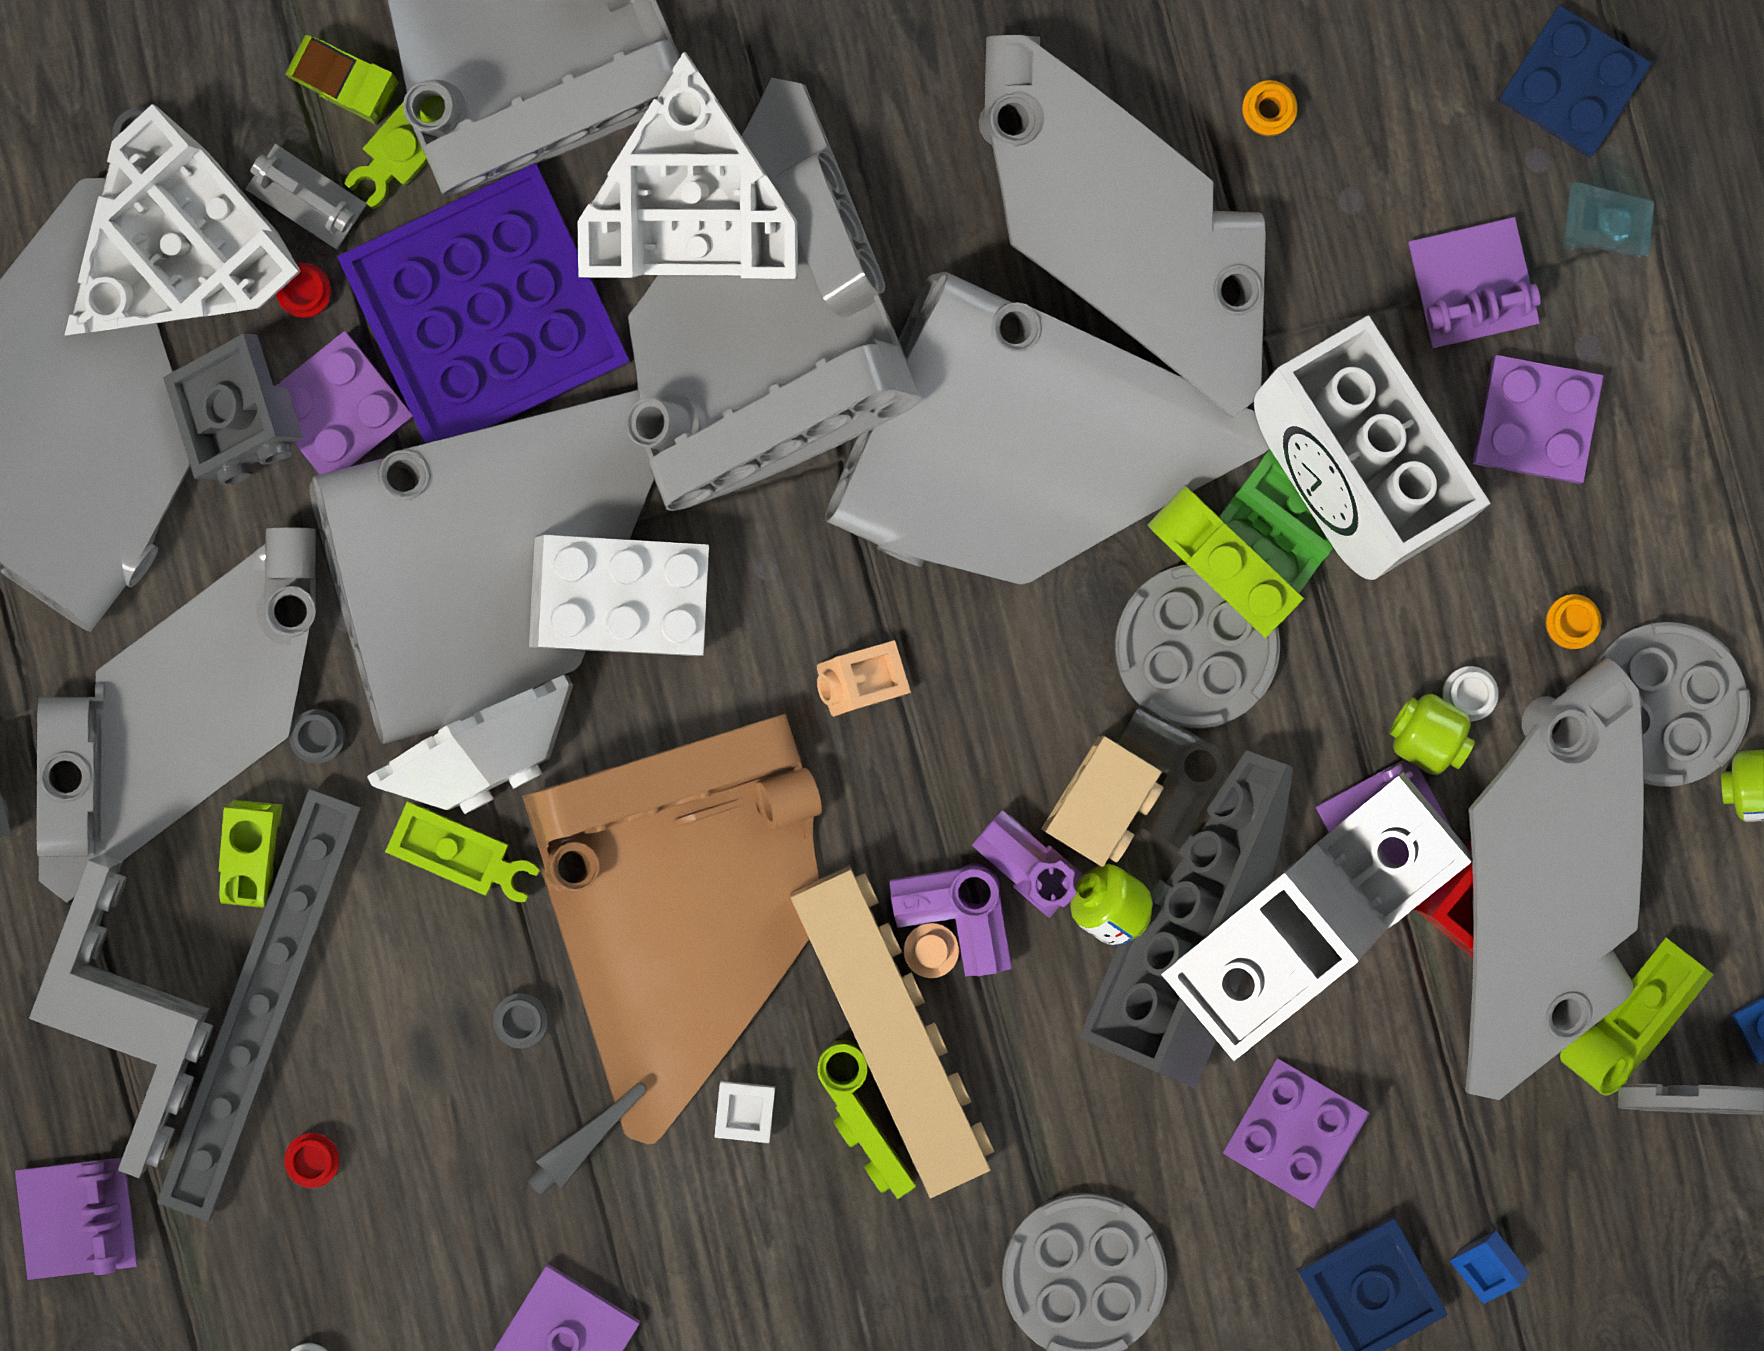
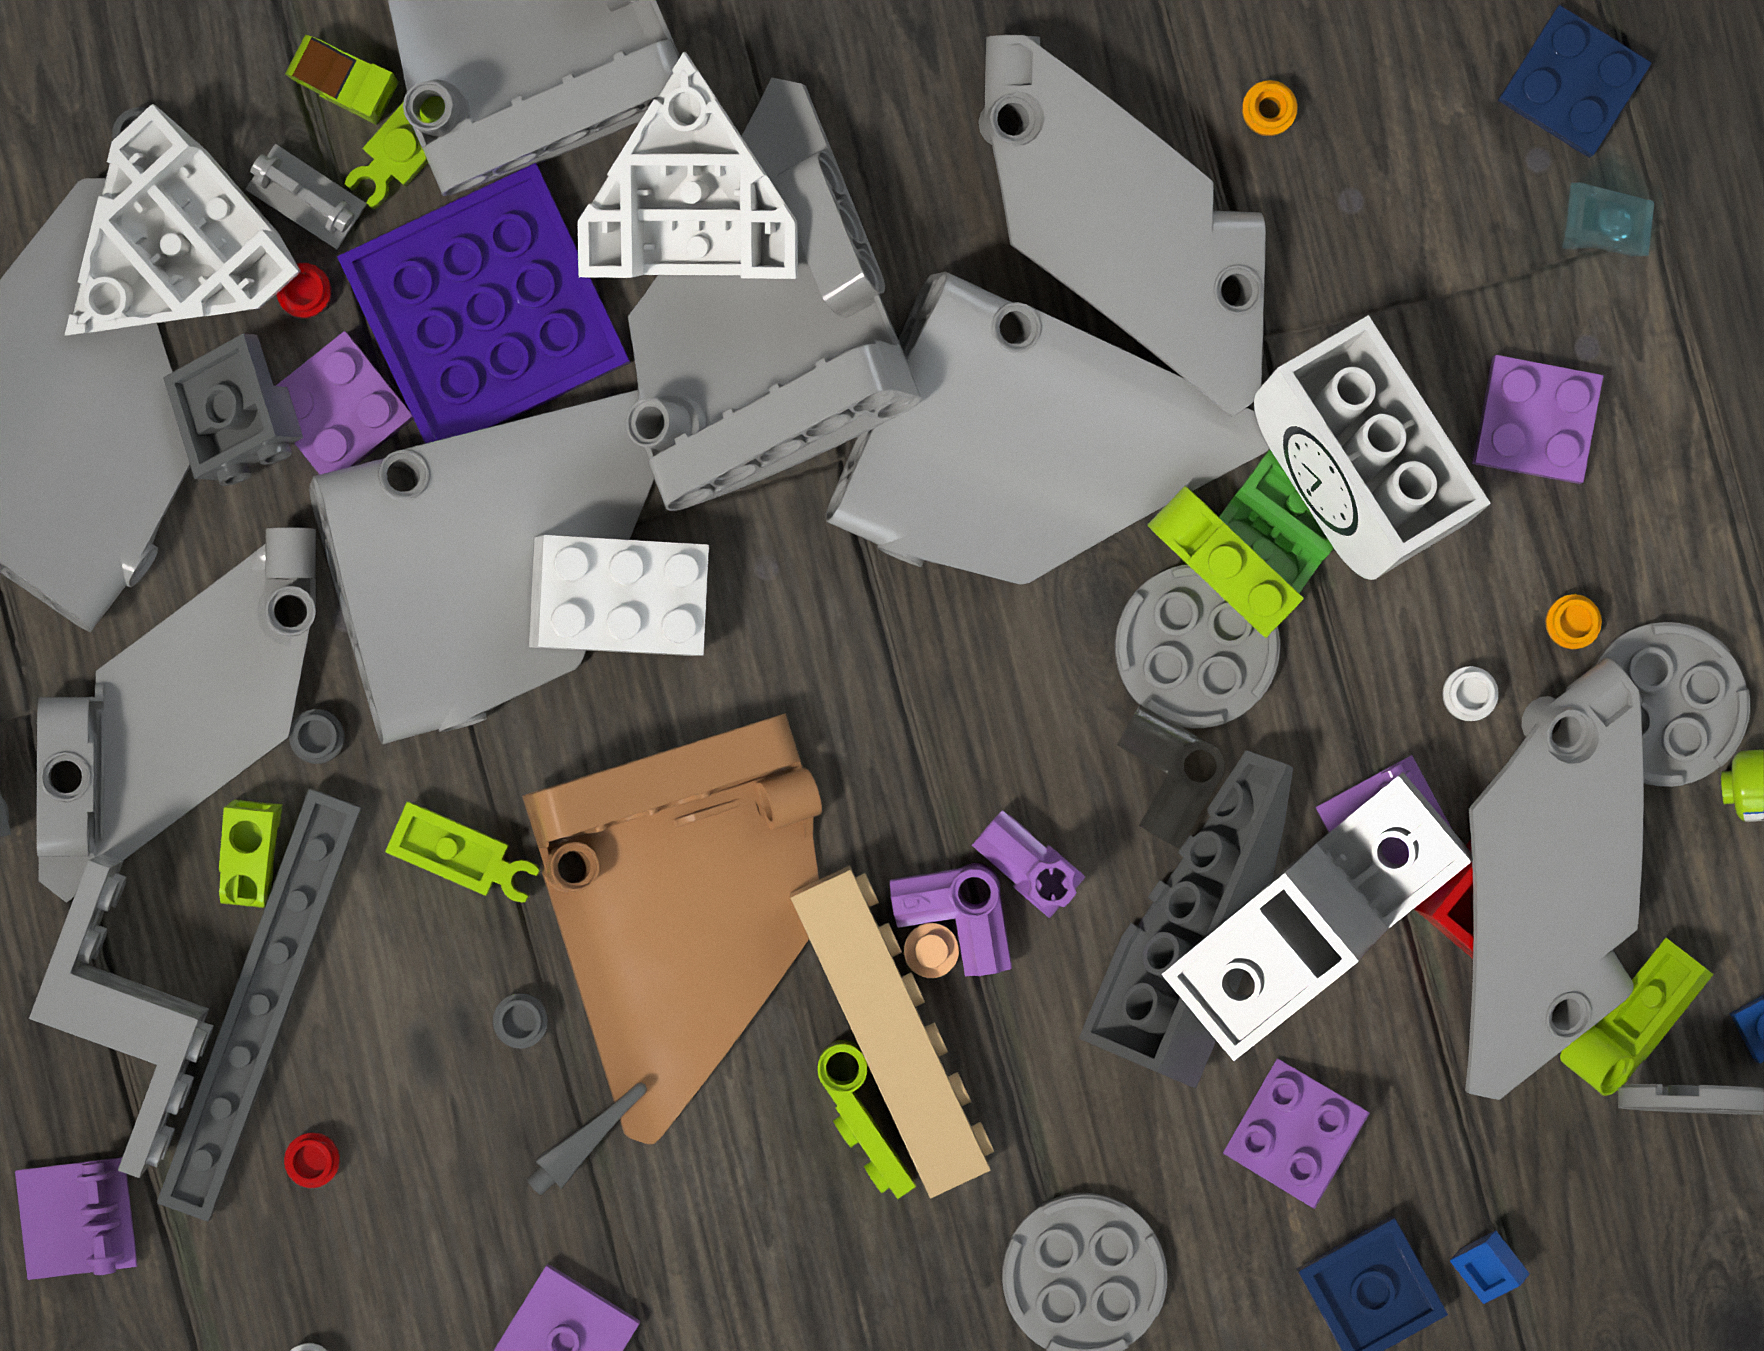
(481, 751): white wedge -> none
(744, 1111): white plate -> none
(862, 678): light nougat bracket -> none
(1103, 802): tan brick -> none
(1111, 905): lime head -> none
(1432, 734): lime head -> none
(1474, 282): medium lavender hinge -> none

